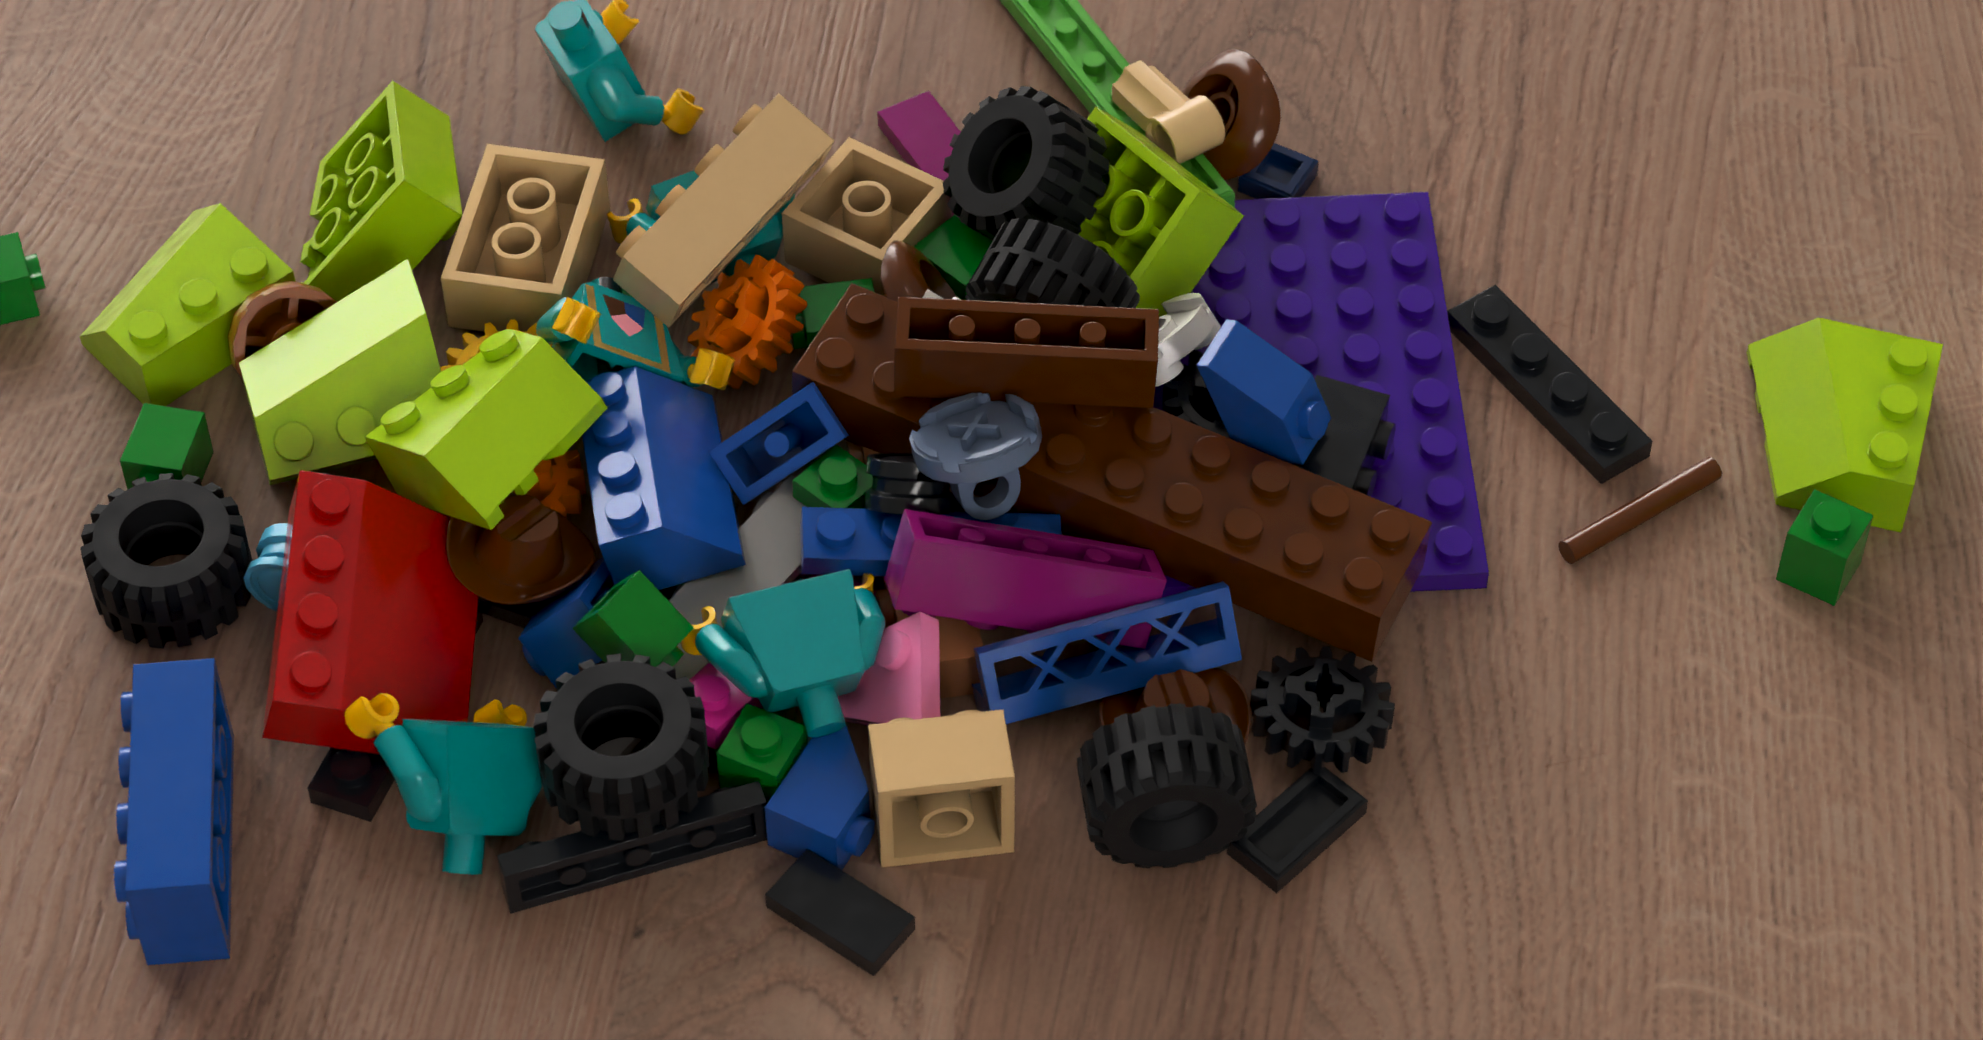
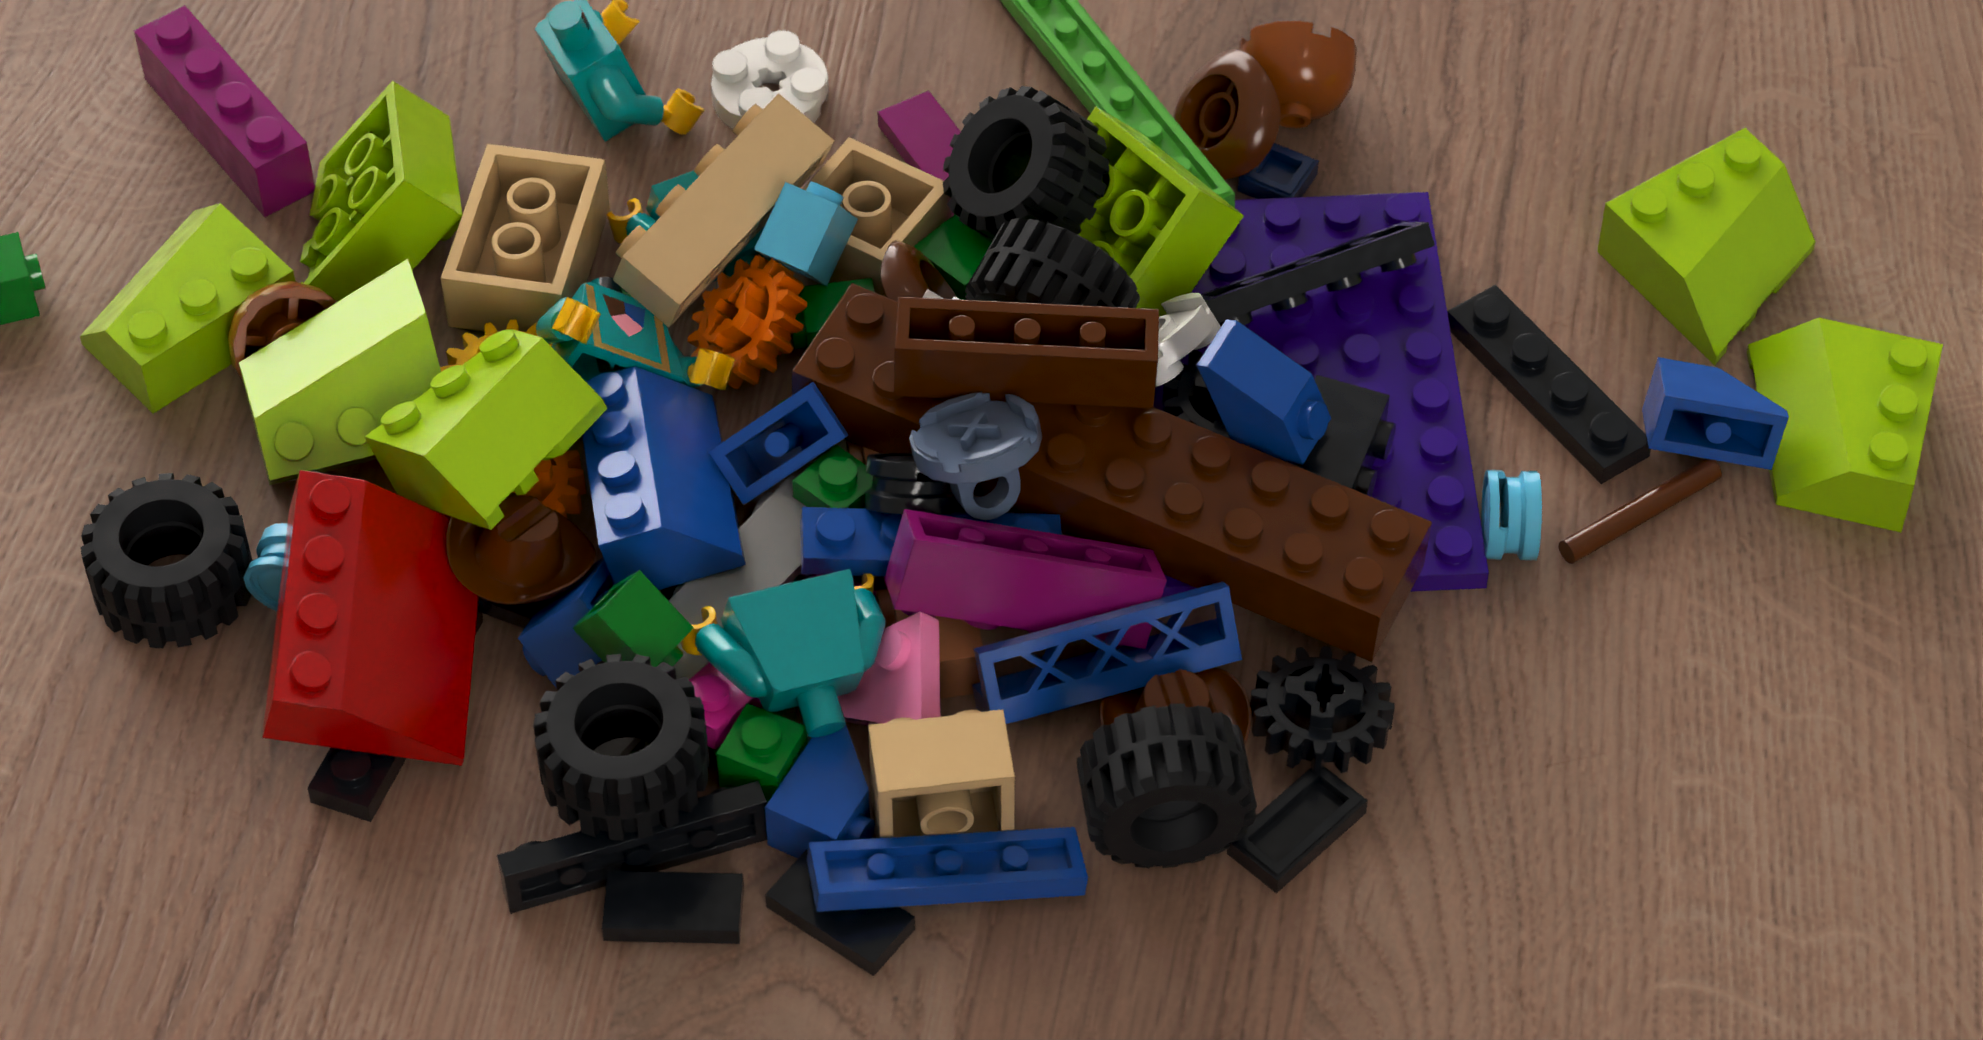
(166, 443): green brick -> none
(176, 812): blue brick -> none
(225, 111): none -> magenta brick
(457, 773): teal torso -> none
(673, 907): none -> black tile
(764, 61): none -> white plate
(807, 231): none -> medium azure brick
(946, 869): none -> blue plate
(1166, 114): tan piece -> none
(1305, 68): none -> dark orange cylinder
(1334, 267): none -> black plate
(1518, 516): none -> medium azure wheel
(1710, 239): none -> lime wedge
(1711, 415): none -> blue slope
(1824, 547): green brick -> none

